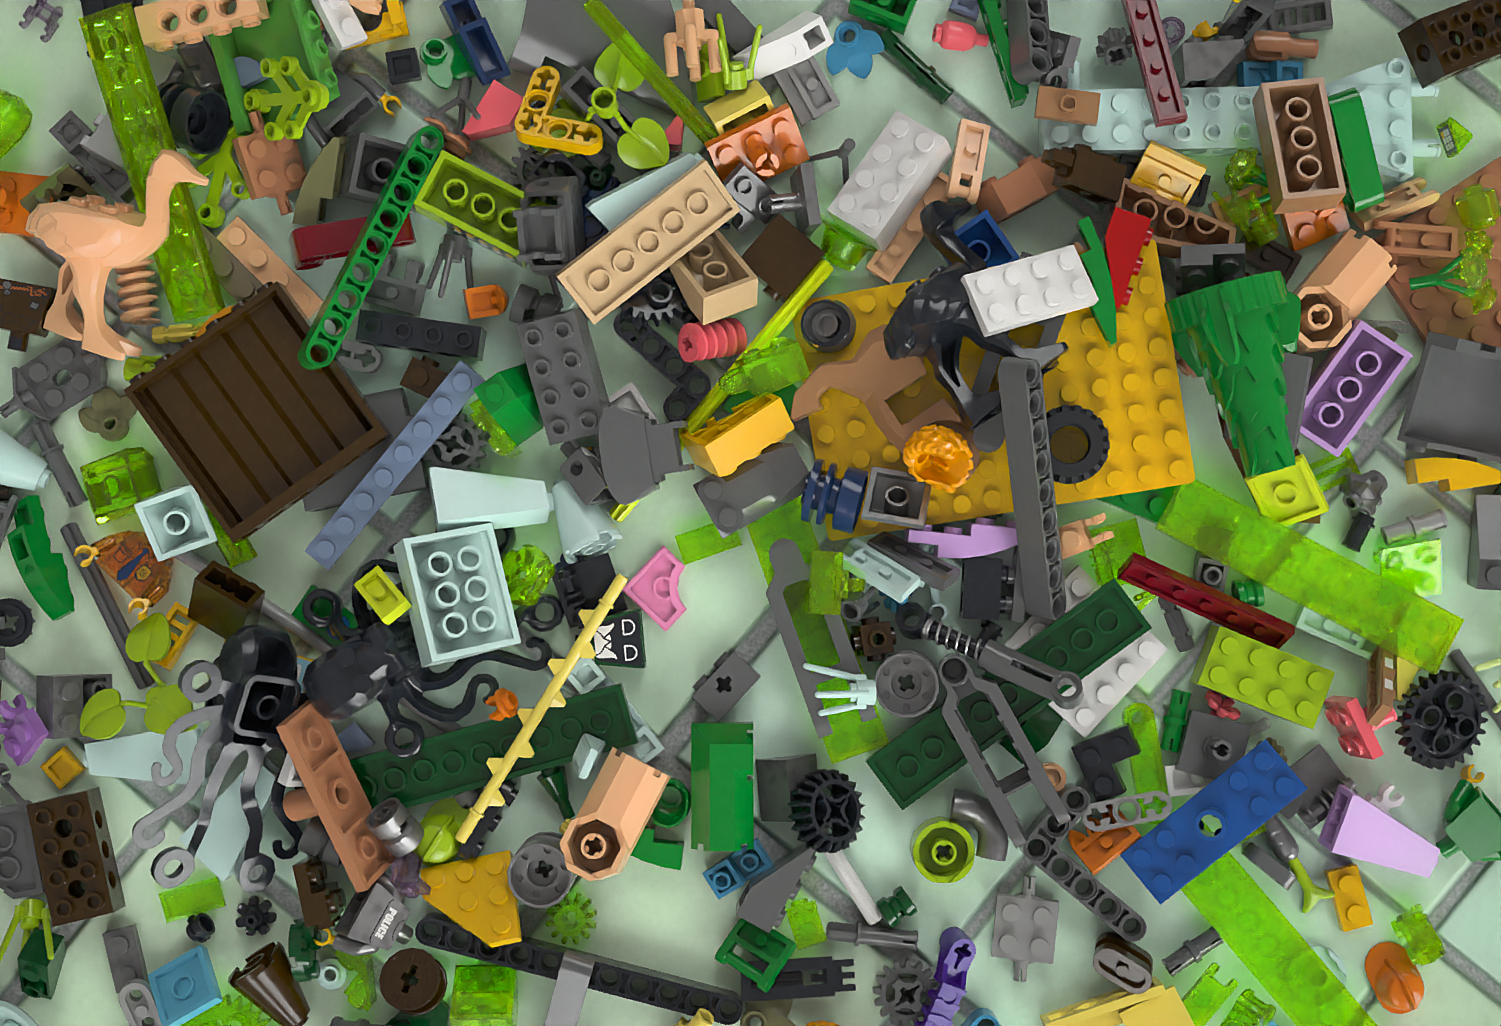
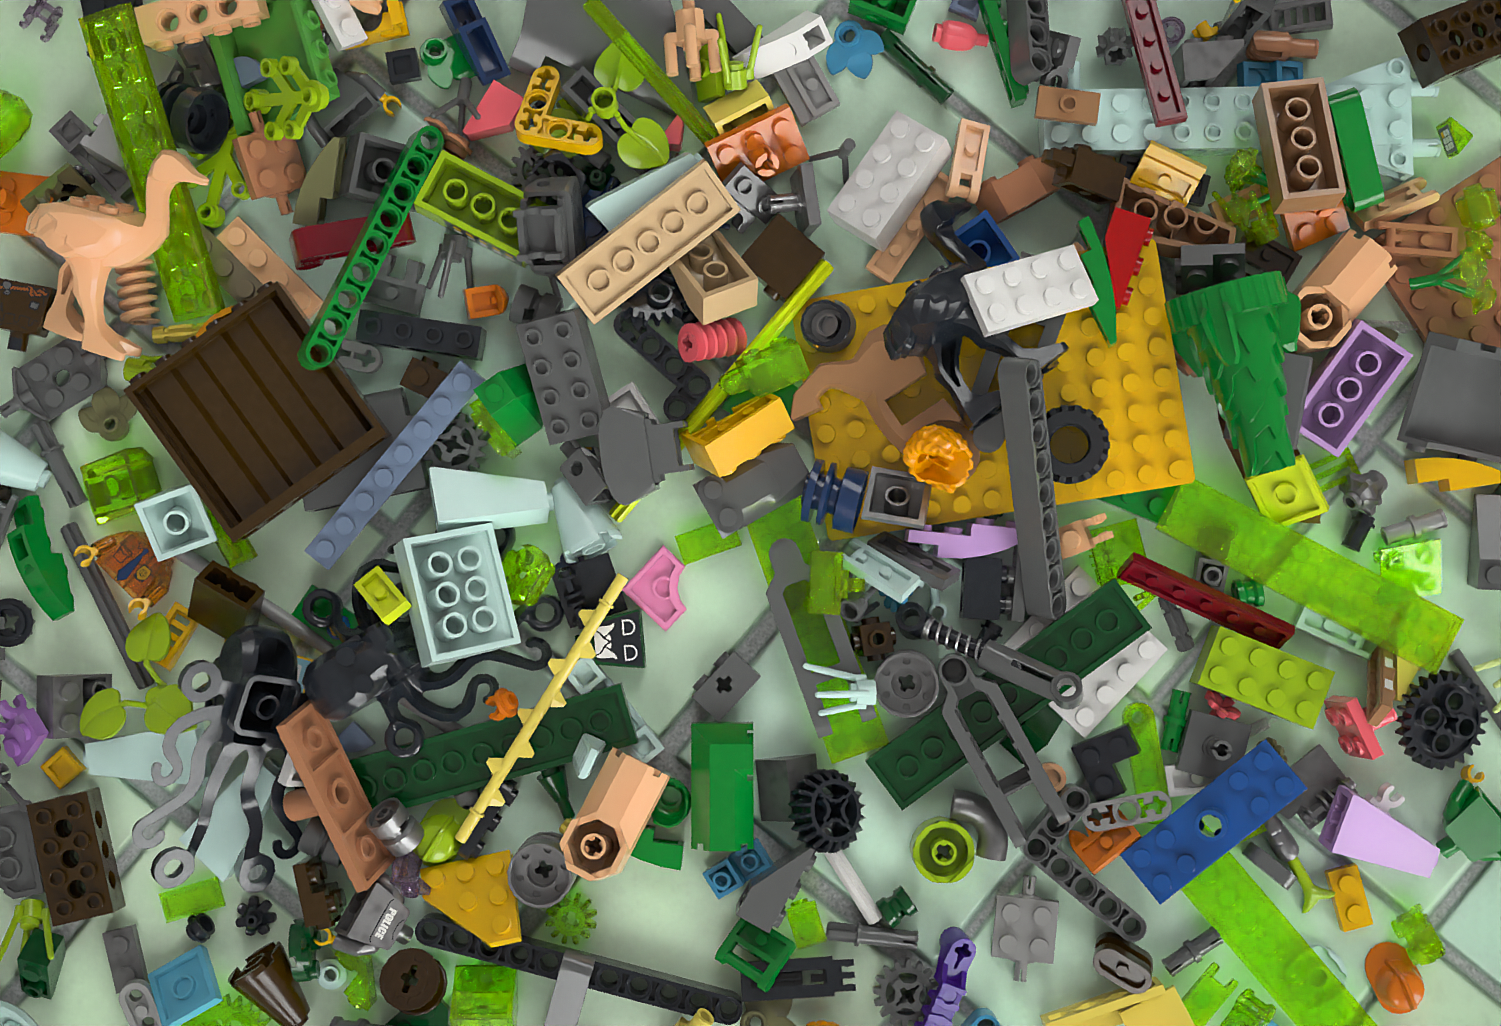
(841, 247): clear neon green piece -> none

